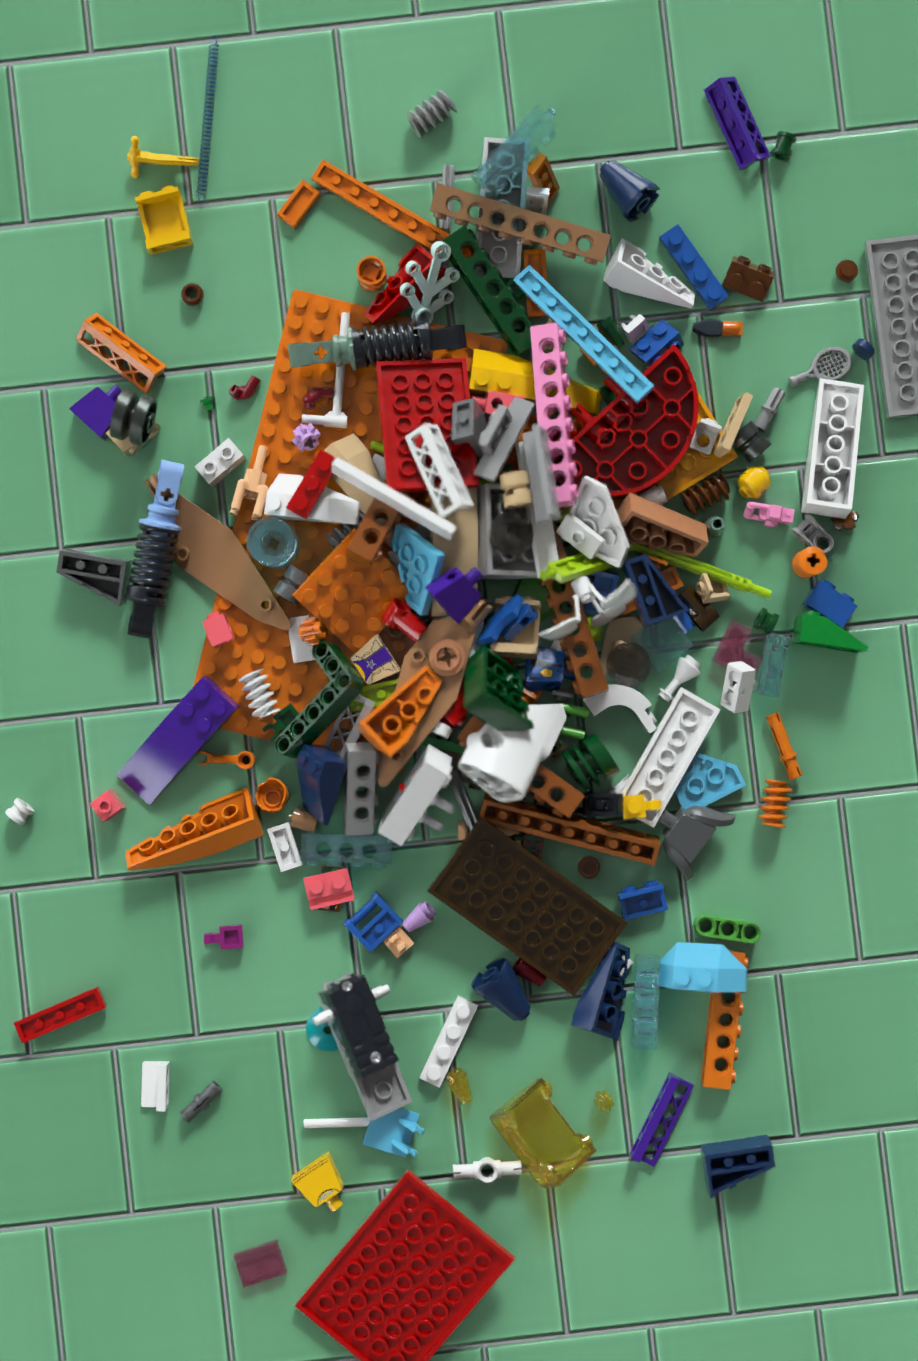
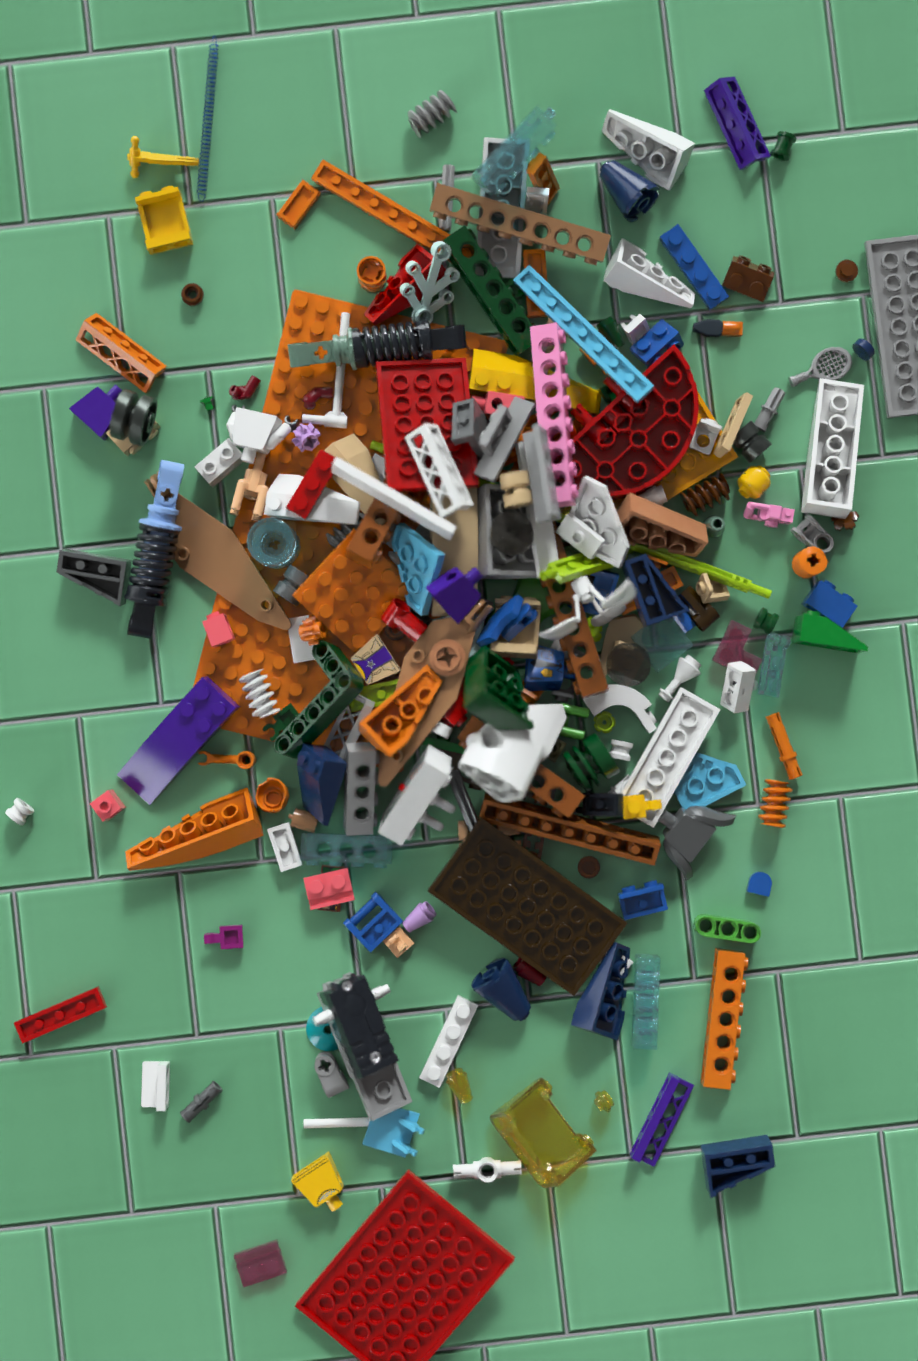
(257, 431): none -> white torso
(331, 1078): none -> light grey piece
(607, 716): none -> lime plate
(621, 750): none -> white wheel
(654, 149): none -> white wedge
(702, 968): medium azure wedge -> none
(760, 884): none -> blue tile

